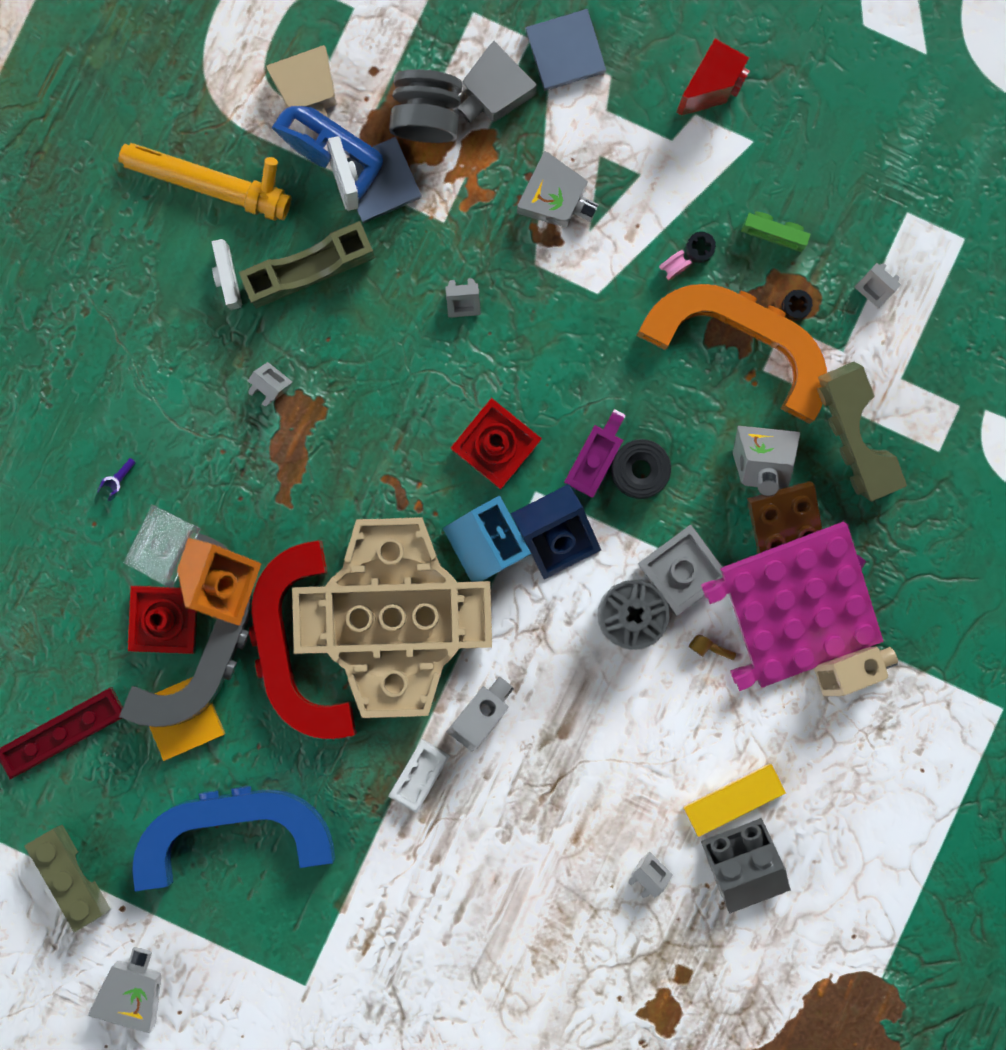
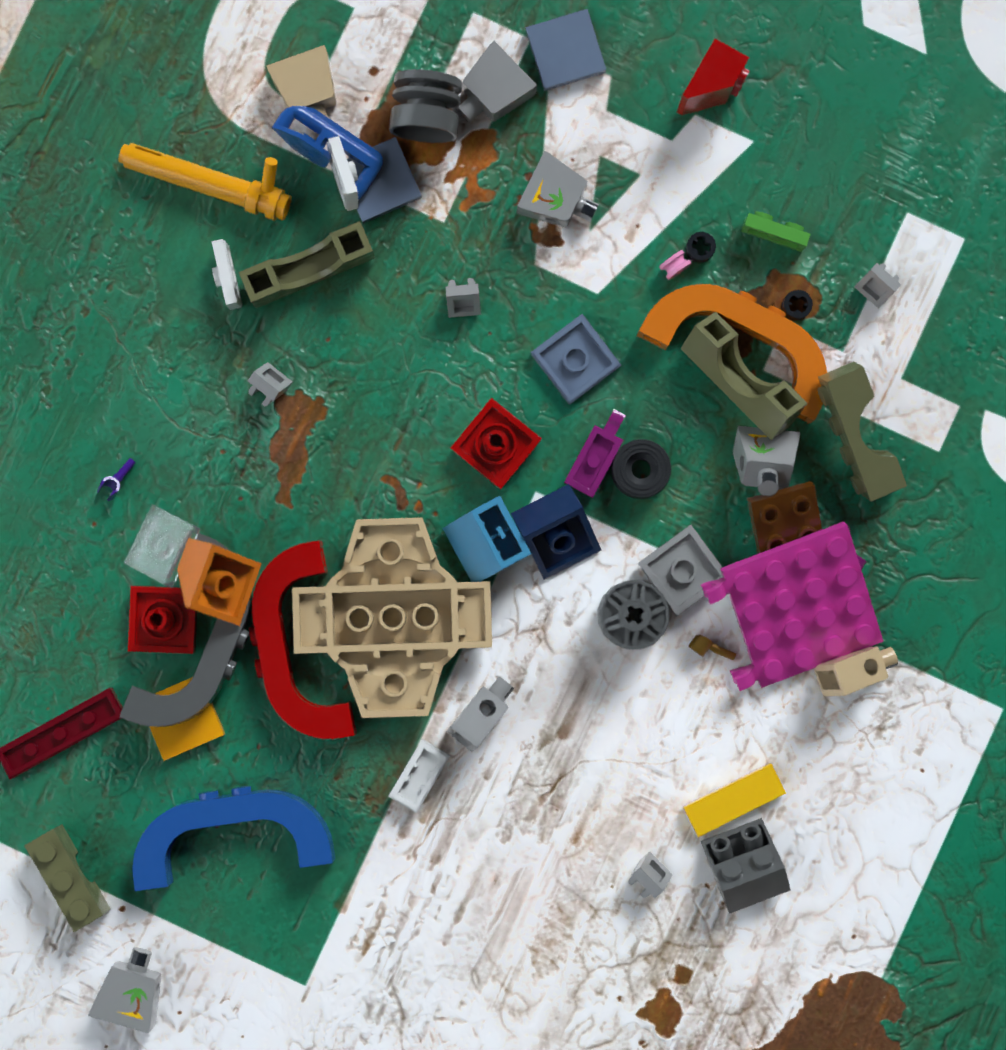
(575, 359): none -> sand blue tile
(715, 351): none -> olive arch

